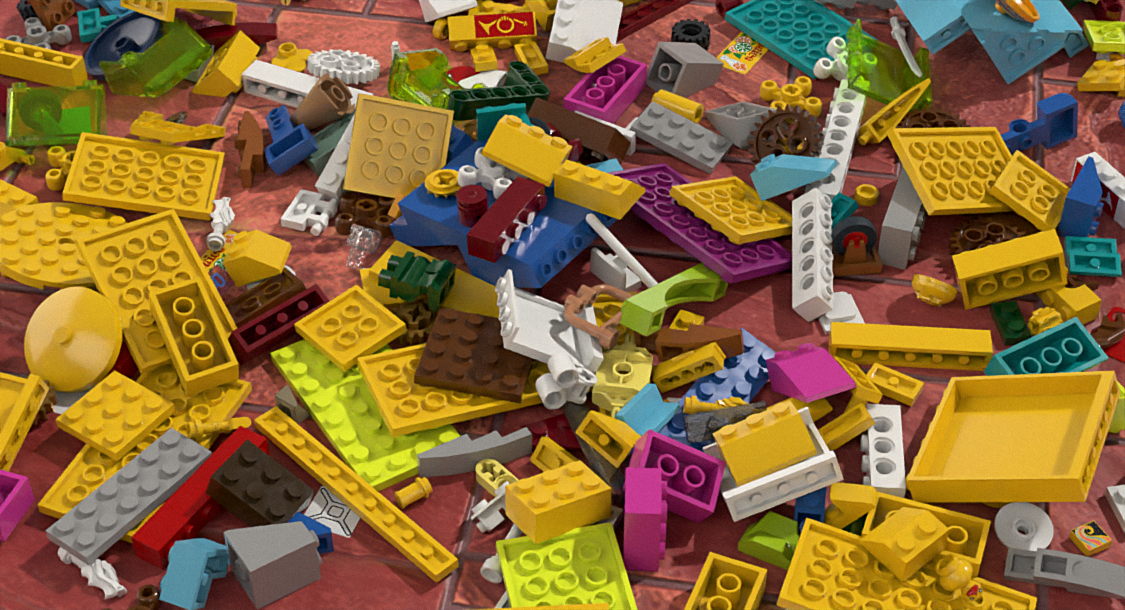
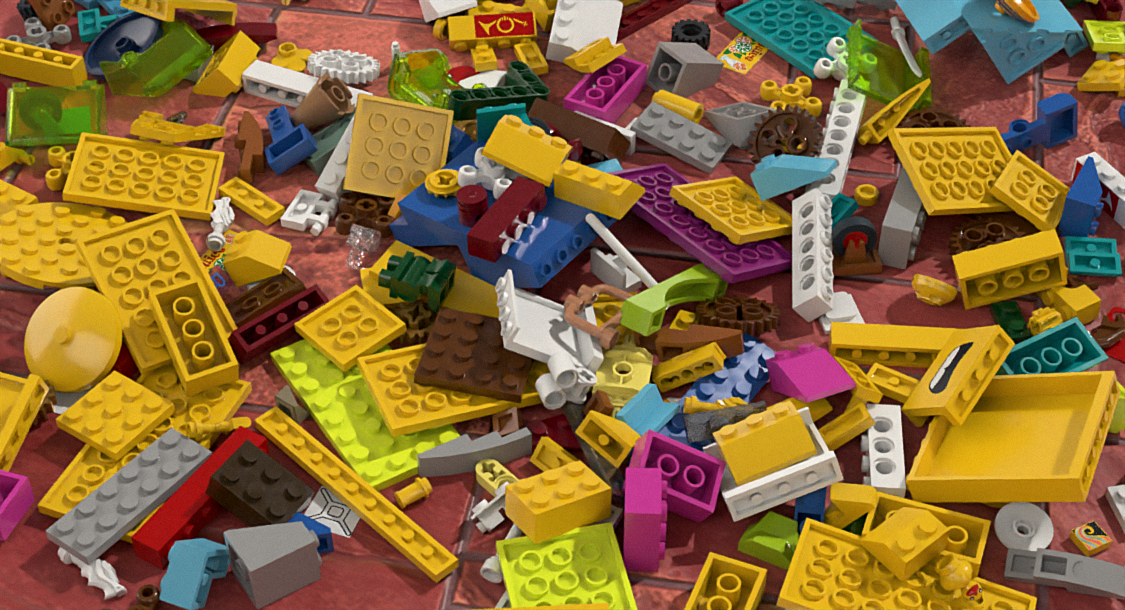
(252, 201): none -> yellow plate
(507, 421): none -> dark orange plate
(600, 403): none -> dark orange plate
(753, 318): none -> reddish brown gear
(959, 375): none -> yellow panel

